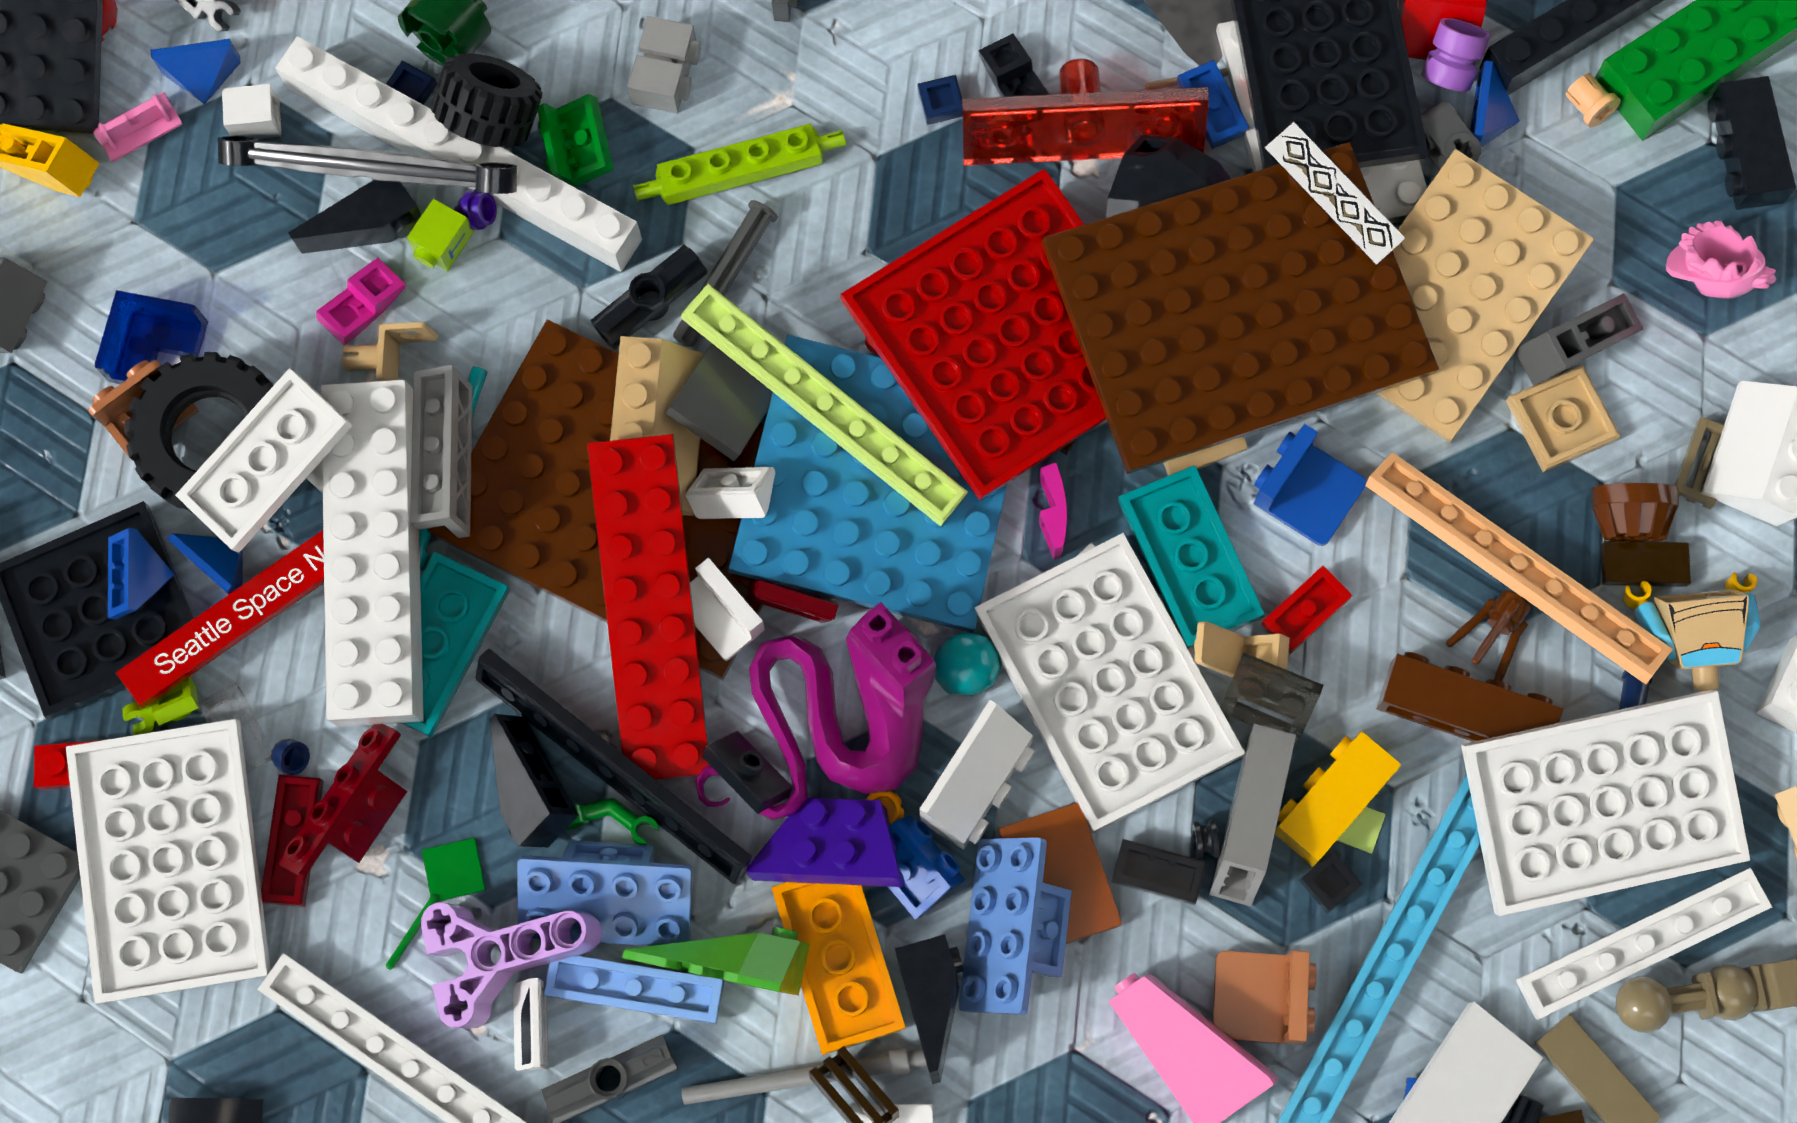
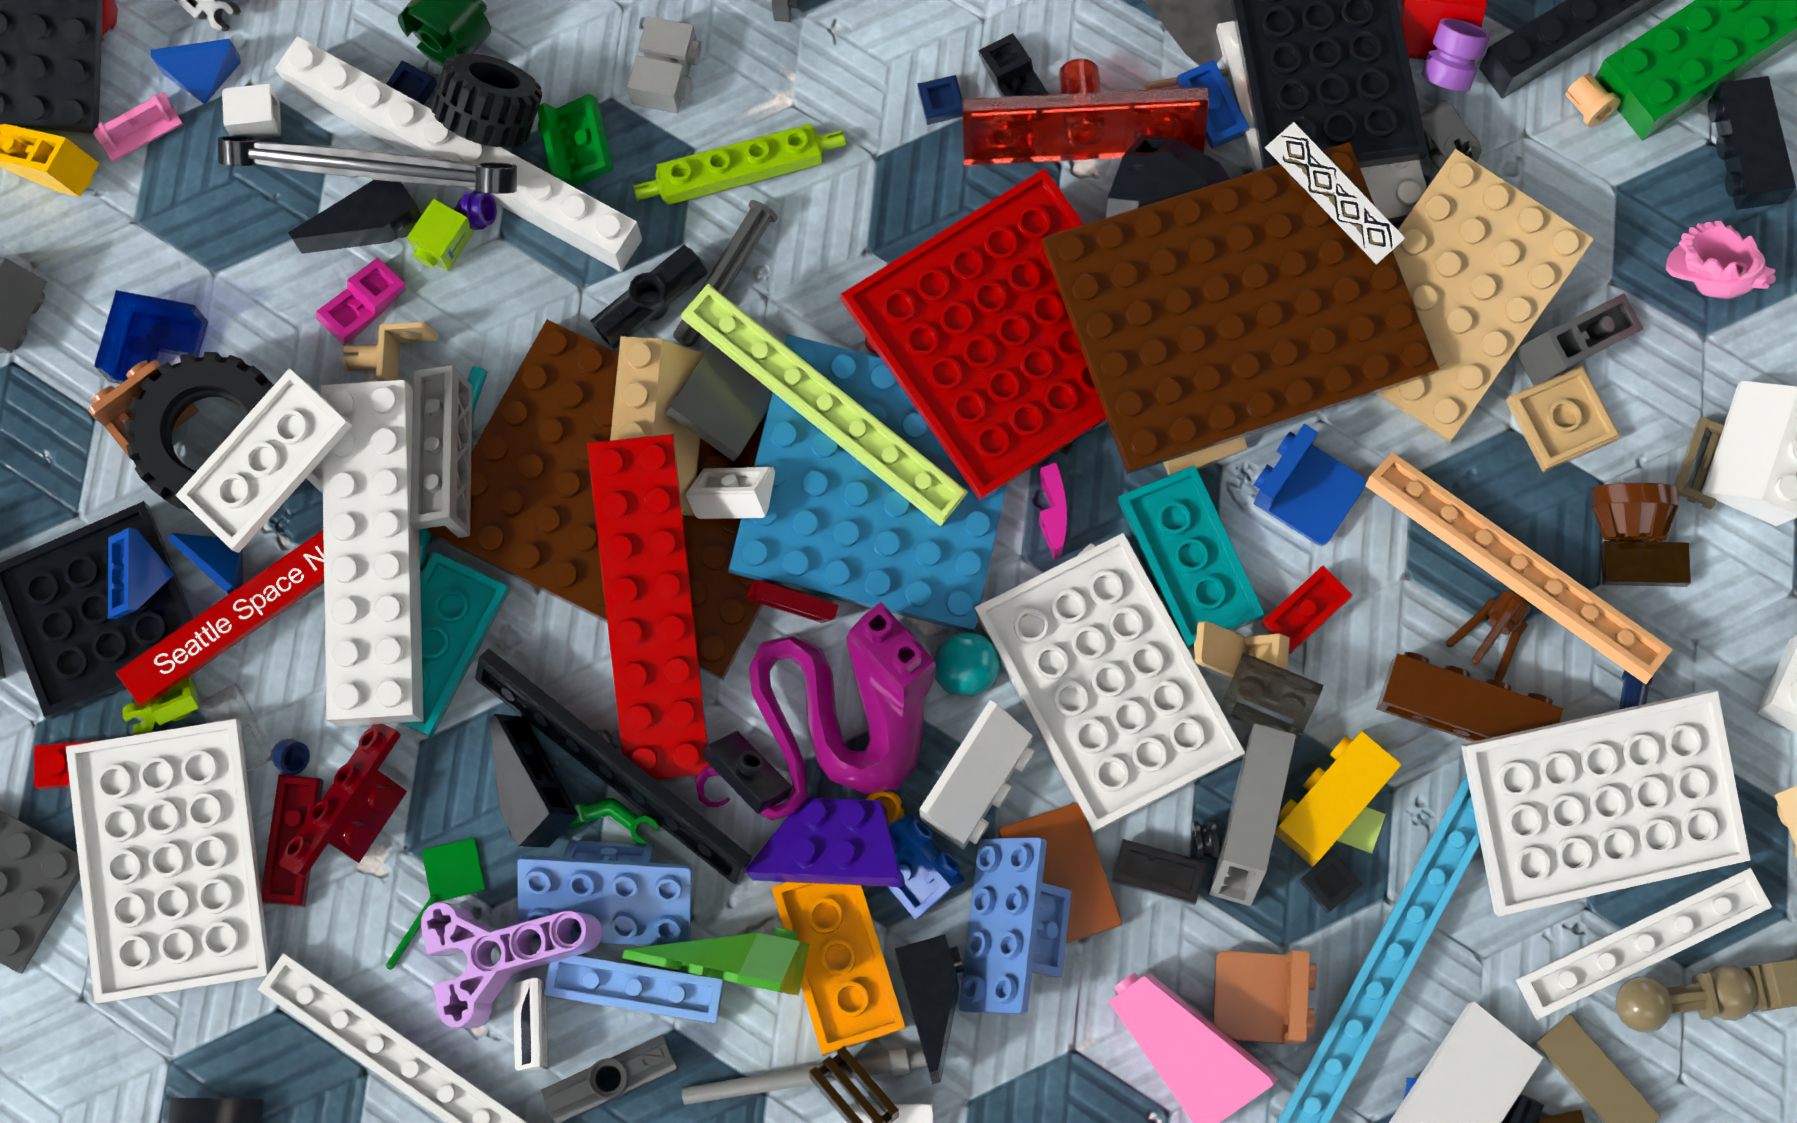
(722, 612): white panel -> none
(1491, 107): blue slope -> none
(1701, 626): torso -> none

